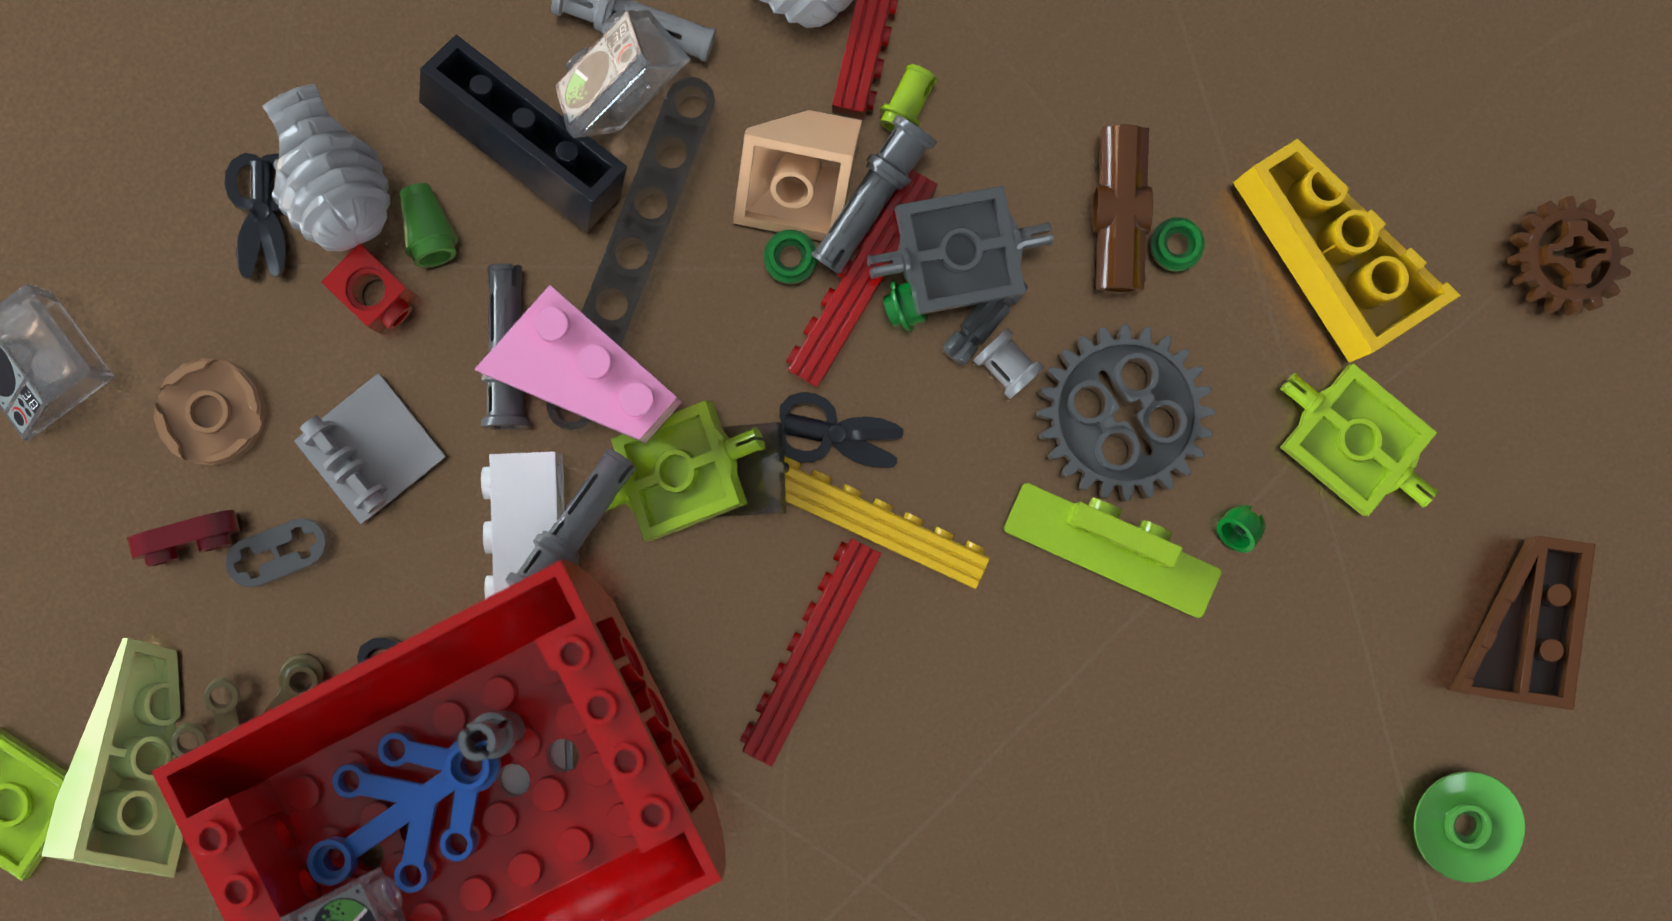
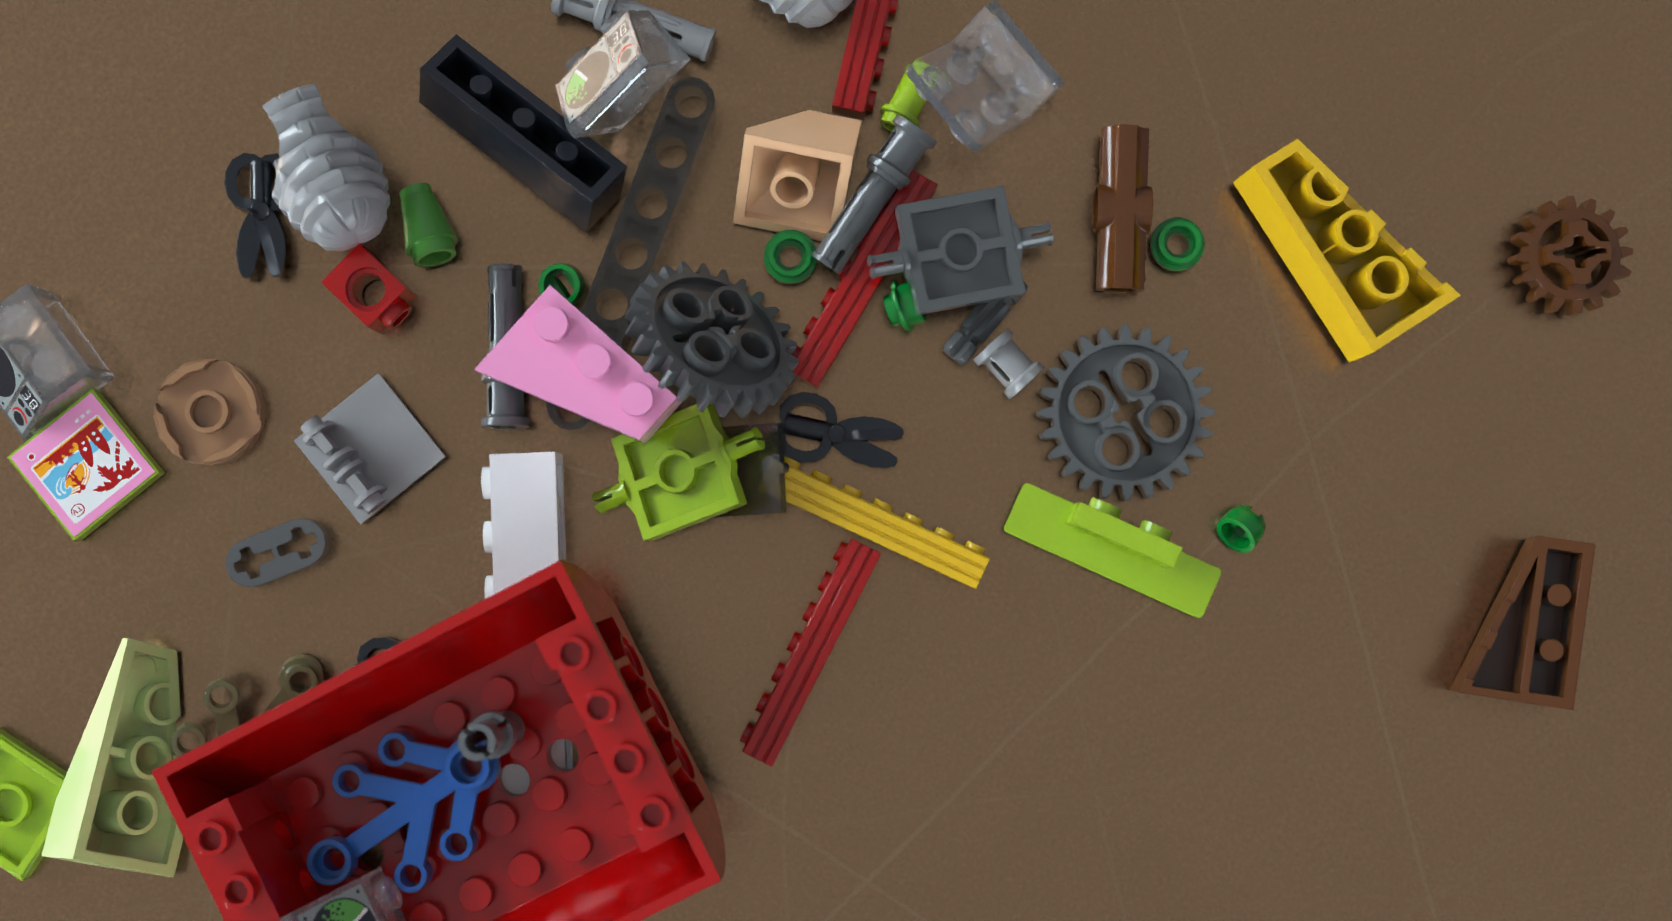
(86, 465): none -> tile
(206, 531): dark red plate -> none
(573, 276): none -> green hinge
(579, 516): dark grey pin -> none
(711, 340): none -> dark grey gear
(985, 79): none -> clear bracket
(1358, 440): lime plate -> none
(1494, 832): bright green dish -> none

